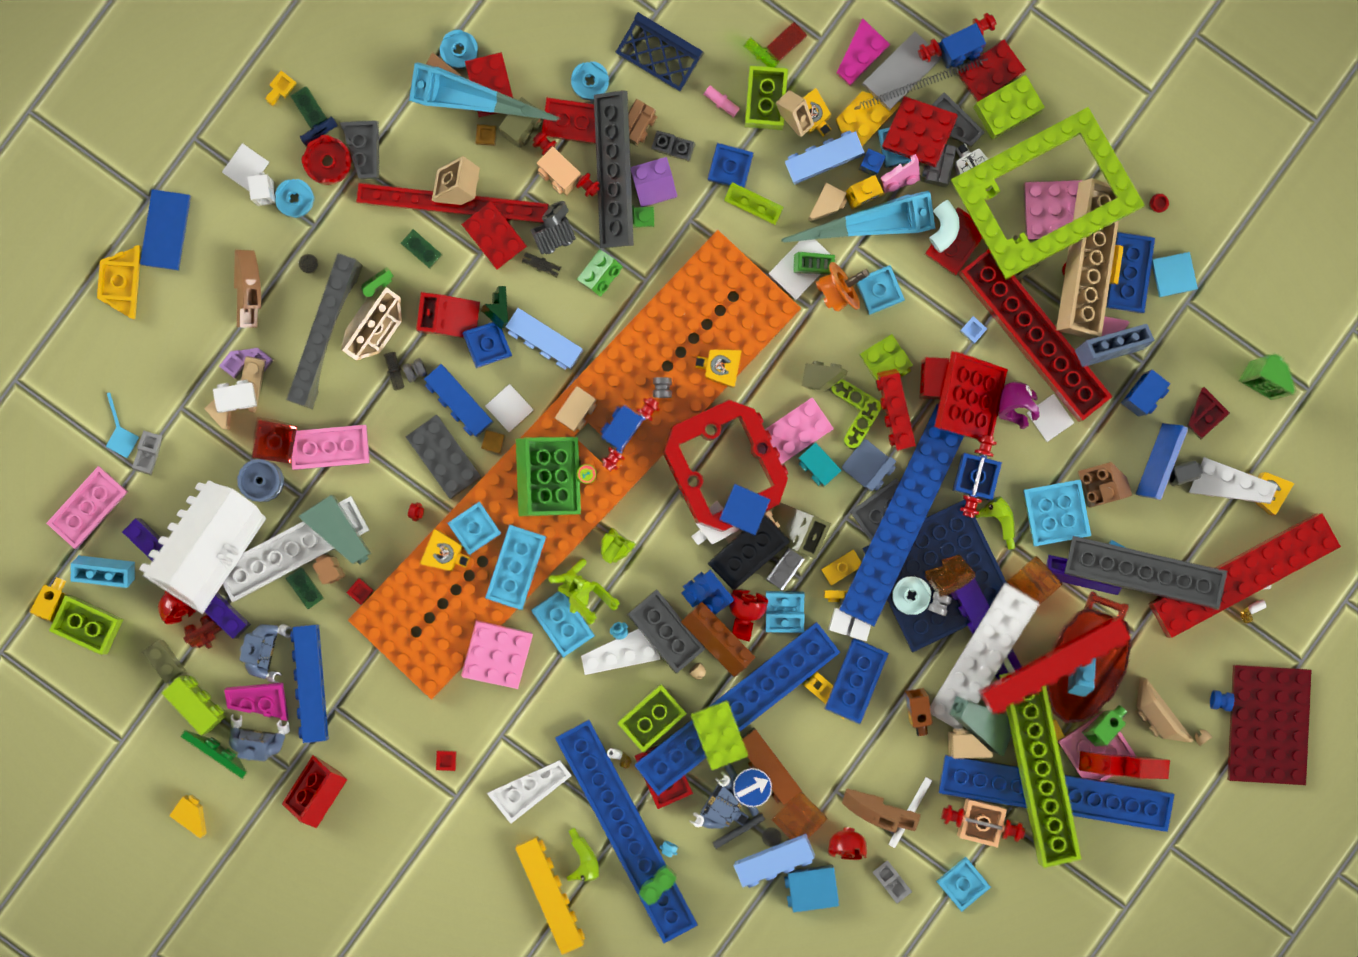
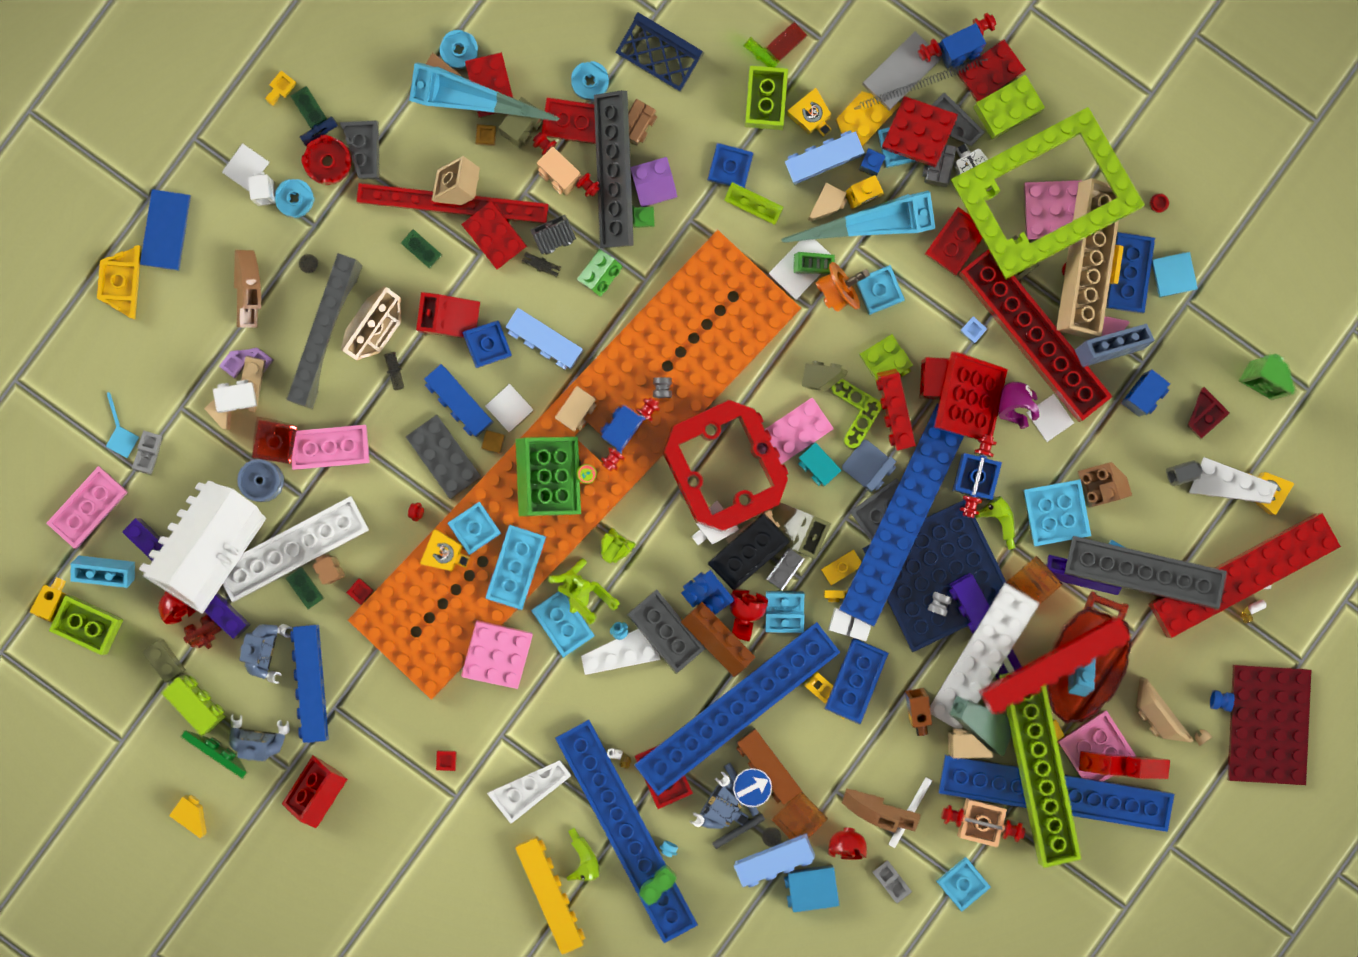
(261, 699): dark pink wing -> none
(335, 527): sand green slope -> none
(382, 278): bright green plate -> none
(418, 368): flat silver wheel -> none
(497, 311): dark green slope -> none
(555, 214): dark grey beam -> none
(652, 717): lime brick -> none
(673, 146): dark grey slope -> none
(698, 671): tan hinge -> none
(719, 735): lime brick -> none
(721, 101): bright pink pin -> none
(721, 366): yellow torso -> none
(744, 509): blue tile -> none
(795, 112): tan slope -> none
(861, 53): dark pink wing -> none
(901, 176): bright pink wing -> none
(922, 595): light aqua plate -> none
(948, 226): light aqua cylinder -> none
(951, 576): clear orange slope -> none
(1105, 726): bright green torso -> none
(1161, 461): blue tile -> none

